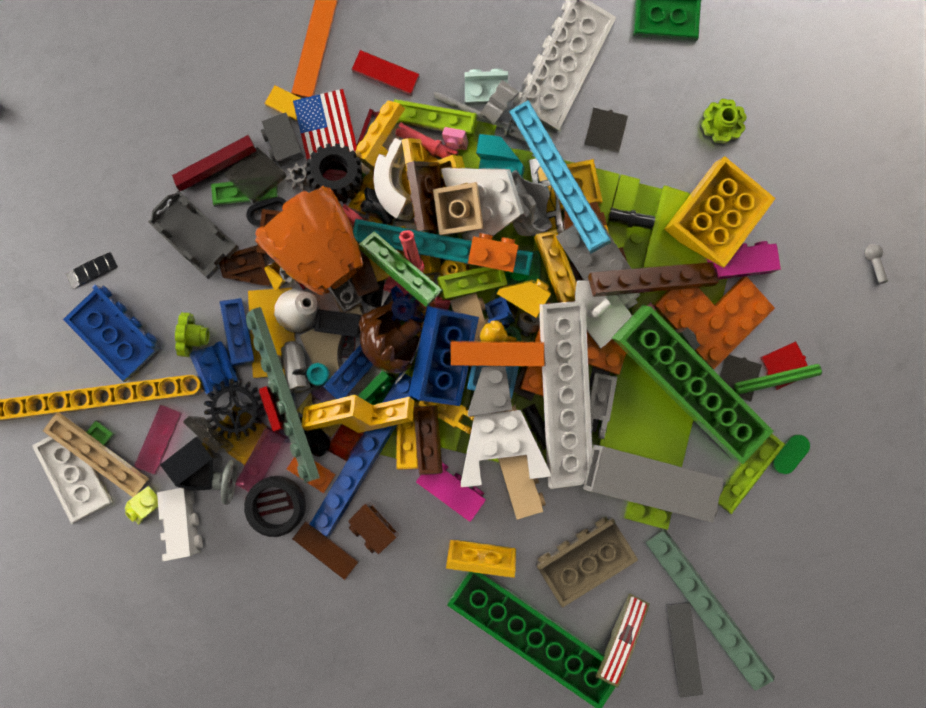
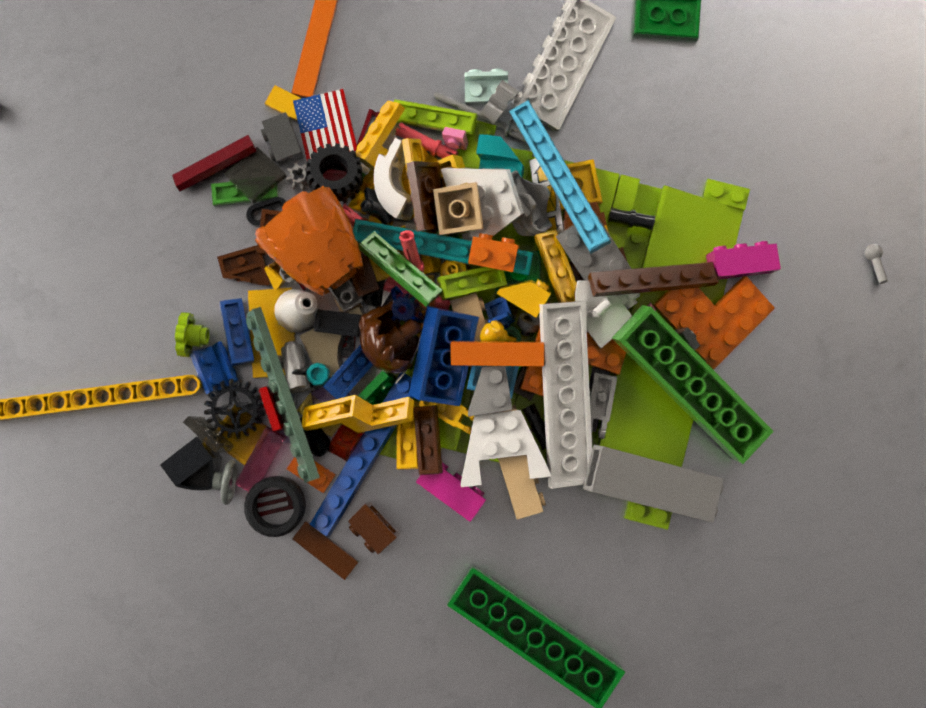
(72, 479): white tile -> none
(91, 269): black sticker -> none
(95, 454): tan plate -> none
(100, 432): bright green tile -> none
(112, 332): blue bracket -> none
(141, 505): neon yellow bracket -> none
(158, 439): clear pink tile -> none
(179, 523): white wedge -> none
(192, 233): dark grey piece -> none
(385, 72): red tile -> none
(481, 558): yellow tile -> none
(586, 561): dark tan bracket -> none
(606, 130): clear smoke piece -> none
(623, 640): slope -> none
(684, 649): dark grey tile -> none
(710, 610): sand green plate -> none
(720, 212): yellow slope -> none
(724, 121): lime plant -> none
(739, 370): clear smoke piece -> none
(748, 474): lime tile -> none
(778, 379): bright green axle -> none
(783, 360): red piece -> none
(791, 454): green tile -> none

